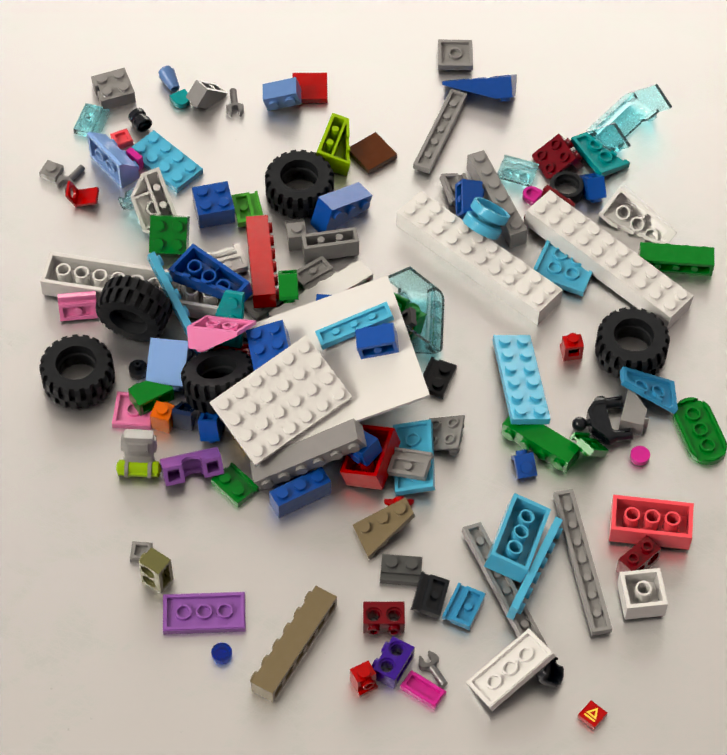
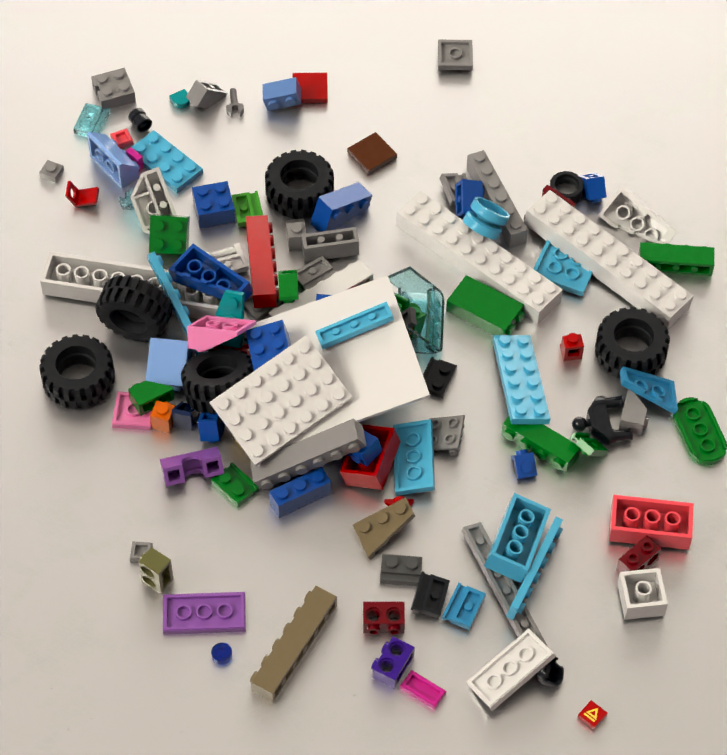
(64, 179): flat silver bar -> none
(77, 306): bright pink plate -> none
(138, 369): black tile -> none
(138, 454): light grey piece -> none
(169, 78): medium blue cone -> none
(335, 144): lime wedge -> none
(363, 678): red brick -> none
(377, 340): blue brick -> none
(410, 464): light grey plate -> none
(432, 667): flat silver bar -> none
(440, 131): light grey plate -> none
(485, 307): none -> green brick
(495, 87): blue wedge -> none
(518, 170): clear light blue plate -> none
(531, 195): dark pink tile -> none
(557, 156): dark red bracket -> none
(582, 563): light grey plate -> none
(599, 158): teal wing -> none
(627, 115): clear light blue windscreen -> none
(639, 455): dark pink tile -> none

